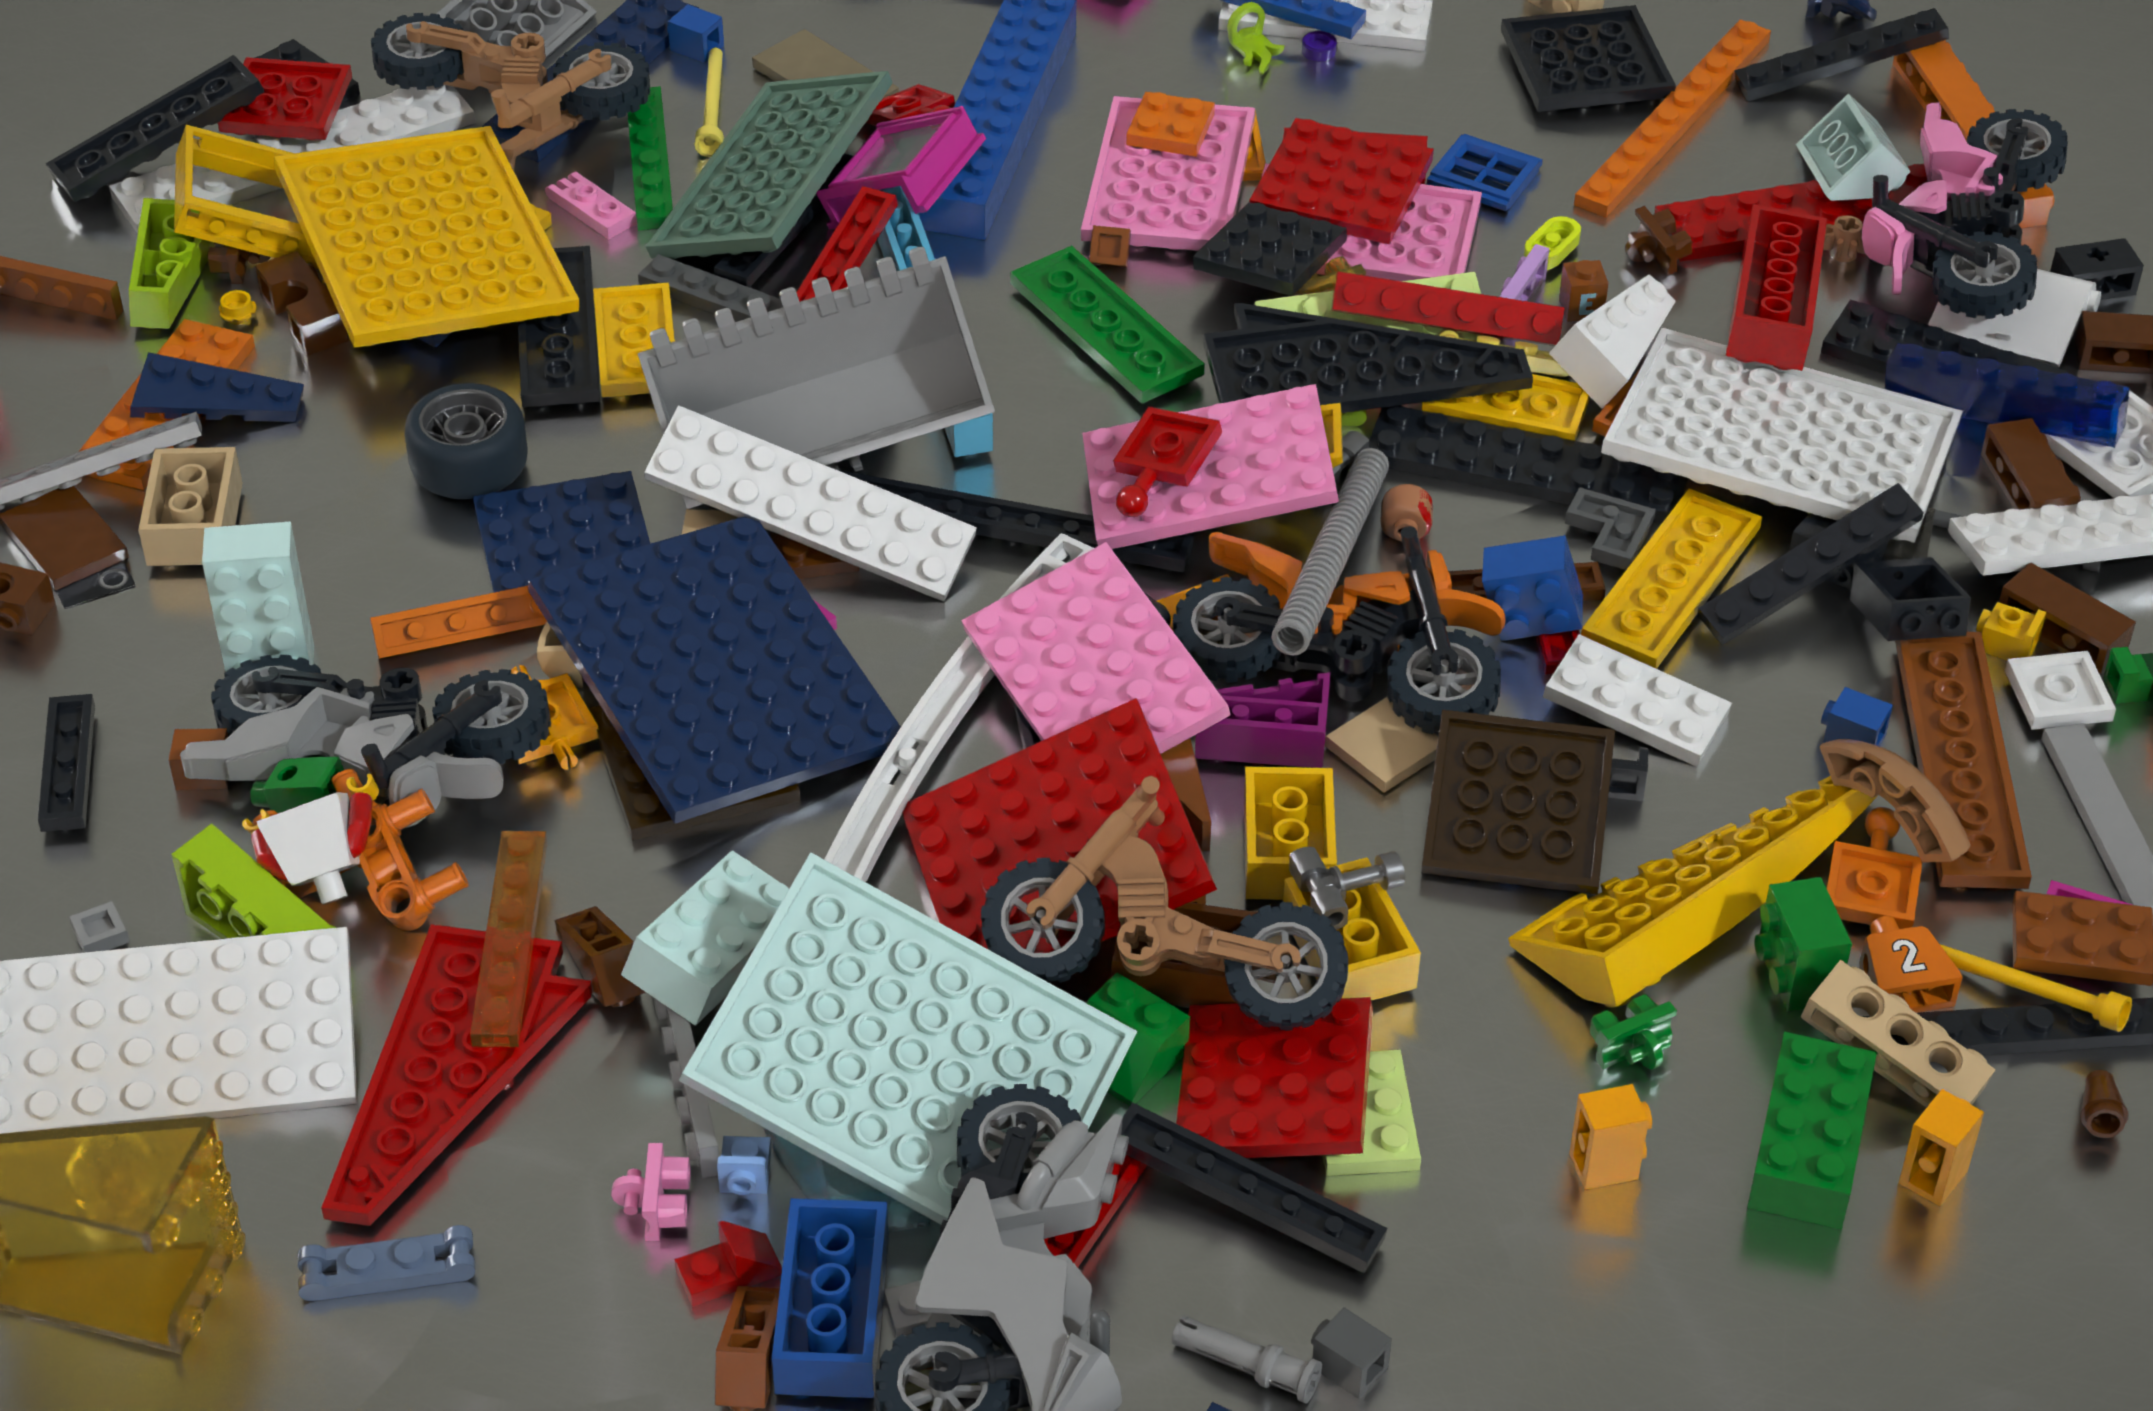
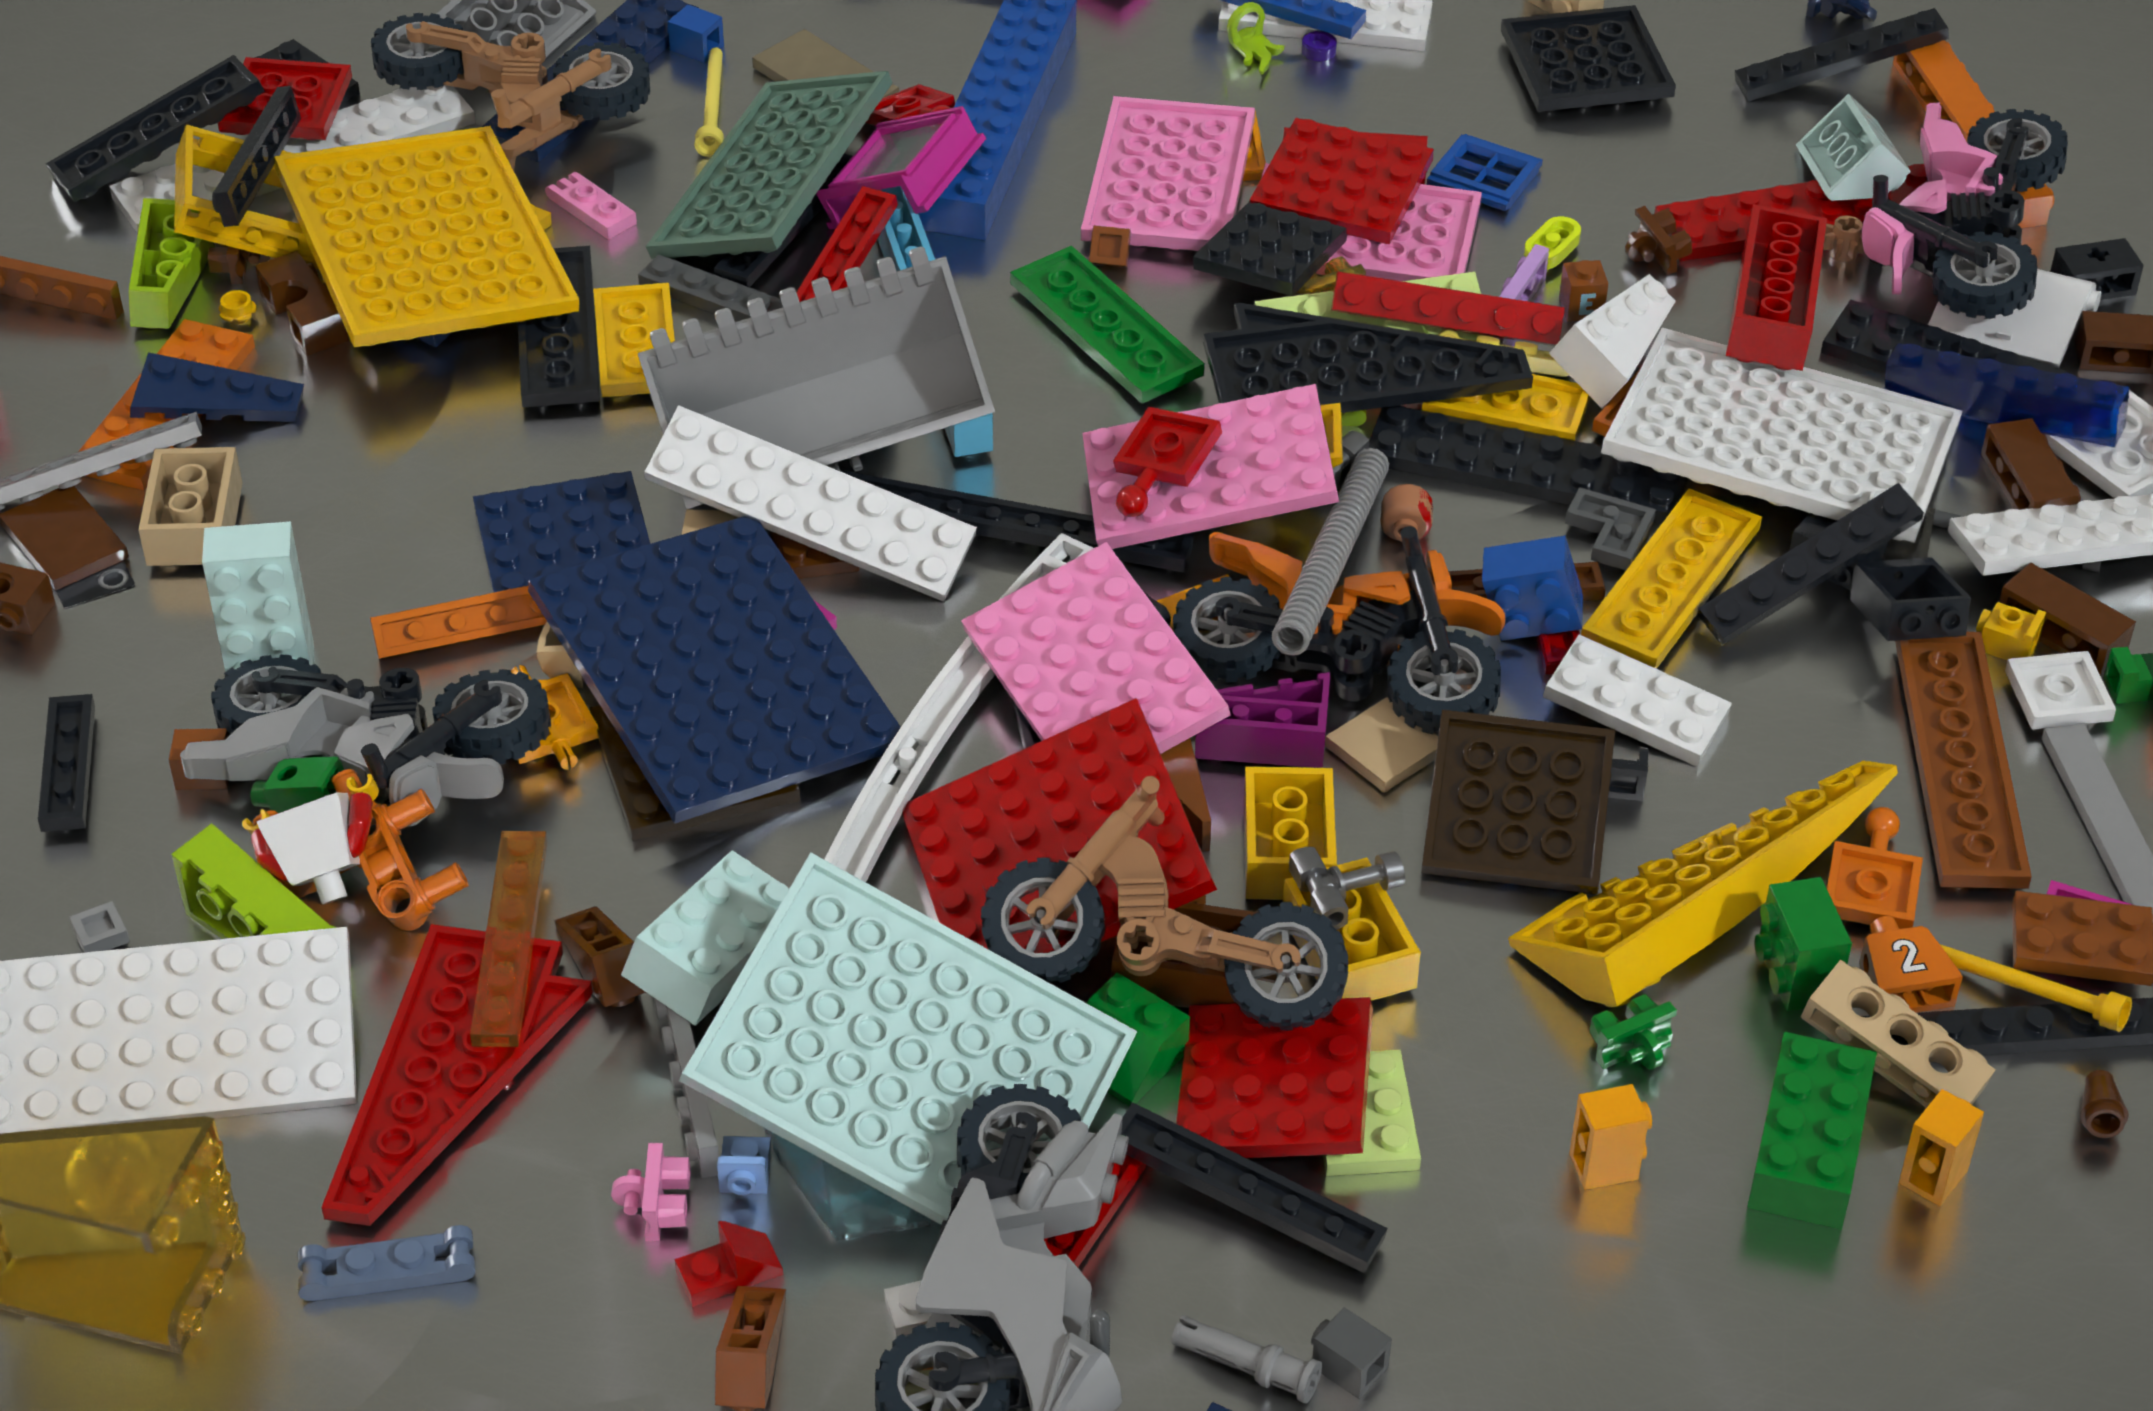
(256, 157): none -> black plate
(466, 440): black wheel -> none
(650, 162): green plate -> none
(831, 1298): blue brick -> none
(1170, 123): orange plate -> none
(1671, 119): orange plate -> none
(1856, 718): blue brick -> none
(1917, 802): medium nougat brick -> none

